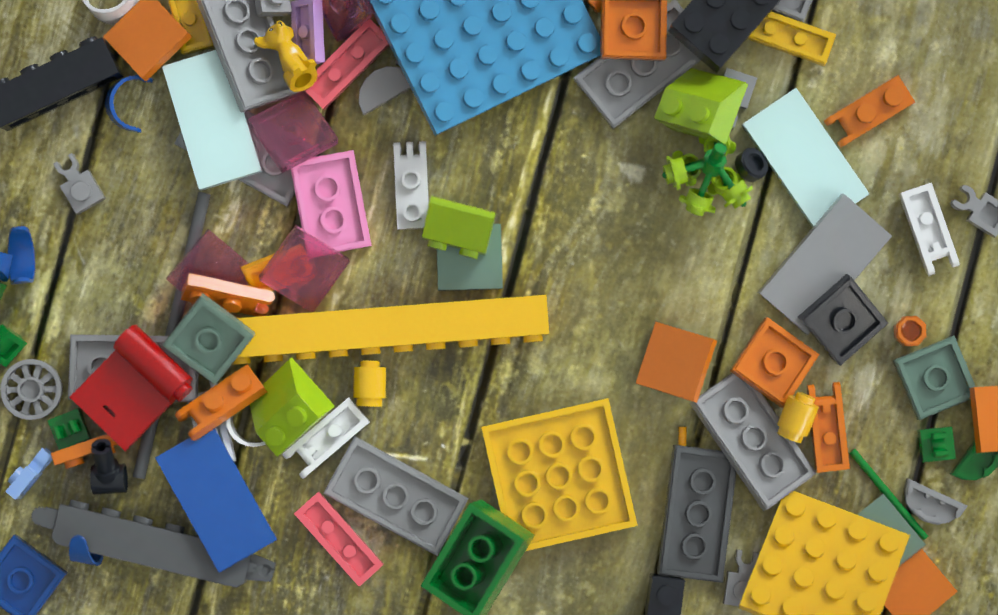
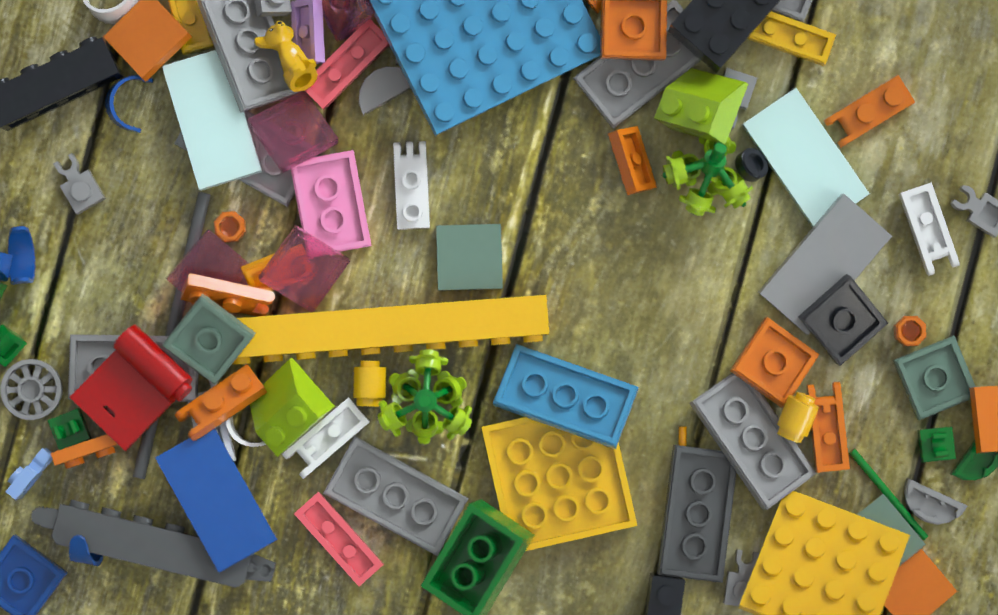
(107, 474): black pin -> none
(230, 227): none -> orange tile
(408, 388): none -> lime plant
(458, 227): lime slope -> none
(565, 396): none -> dark azure tile
(632, 160): none -> orange plate
(676, 362): orange tile -> none

